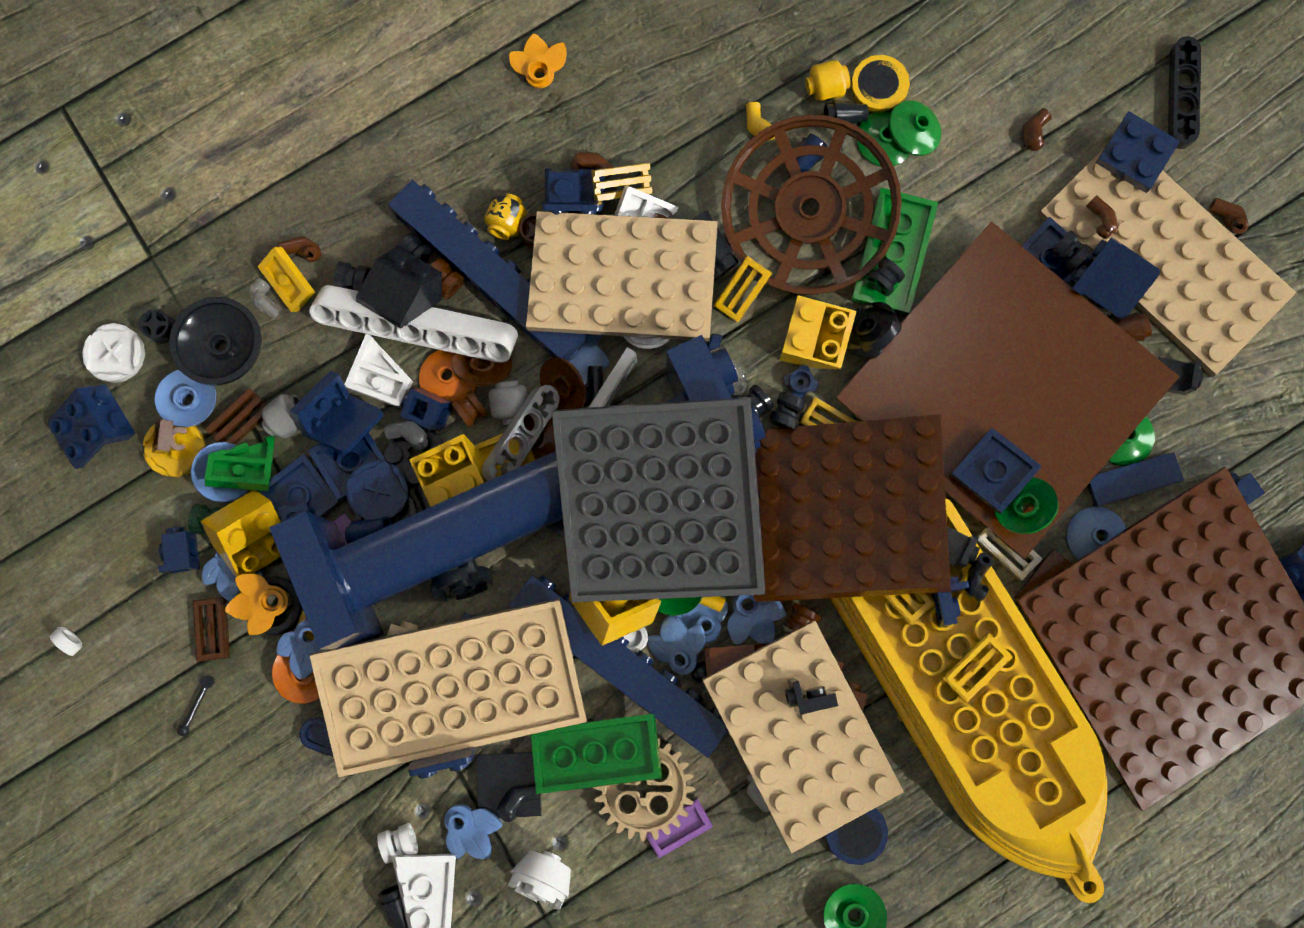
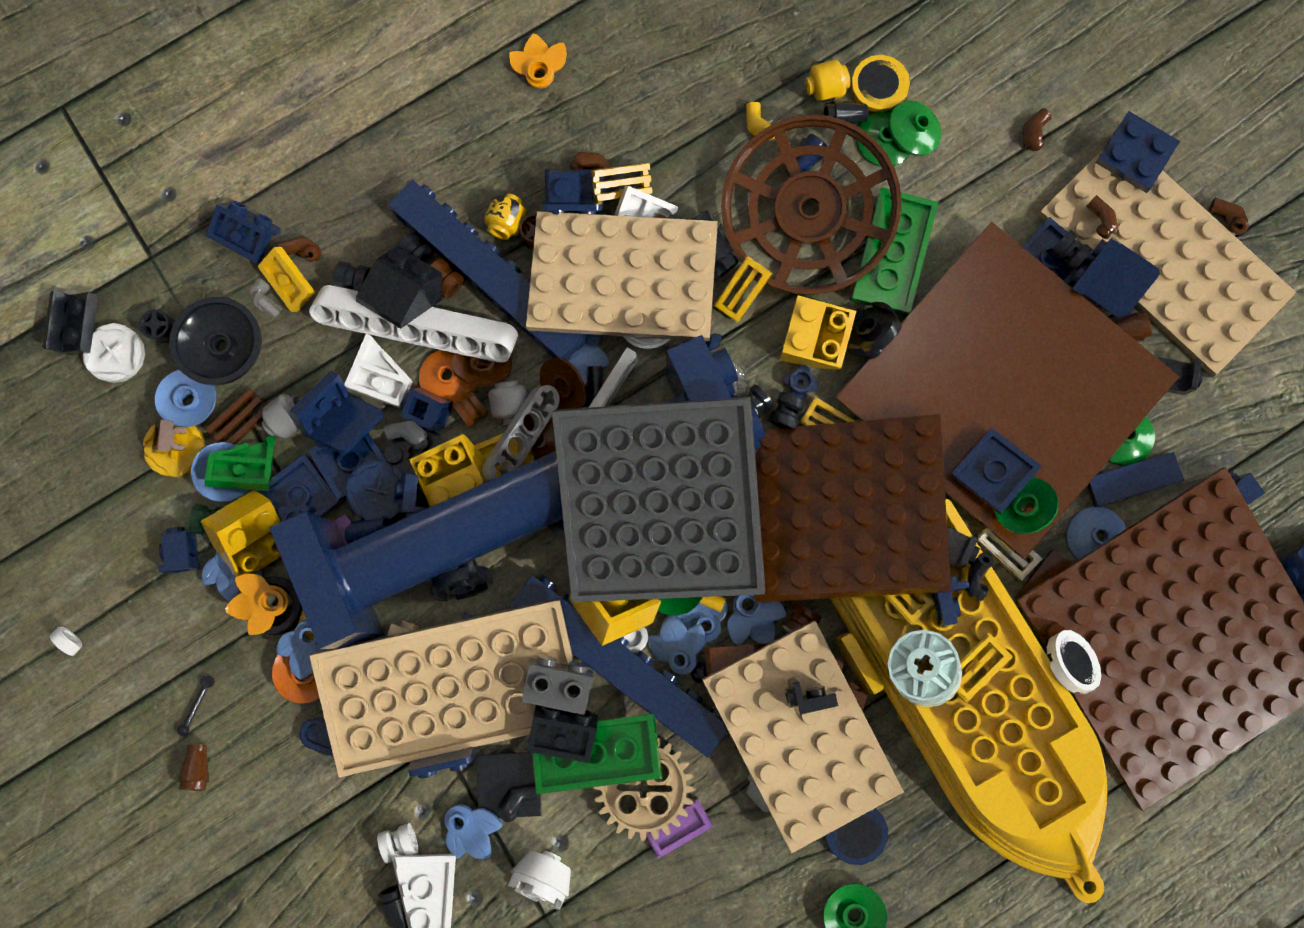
(70, 323): none -> black bracket
(89, 422): dark blue bracket -> none
(194, 770): none -> reddish brown cone
(211, 627): reddish brown tile -> none
(241, 230): none -> dark blue bracket
(405, 492): none -> dark blue bracket
(557, 684): none -> dark grey brick
(562, 733): none -> black bracket
(858, 663): none -> yellow tile
(885, 276): black wheel -> none
(933, 686): none -> light aqua wheel
(1074, 662): none -> tile
(1189, 93): black beam -> none

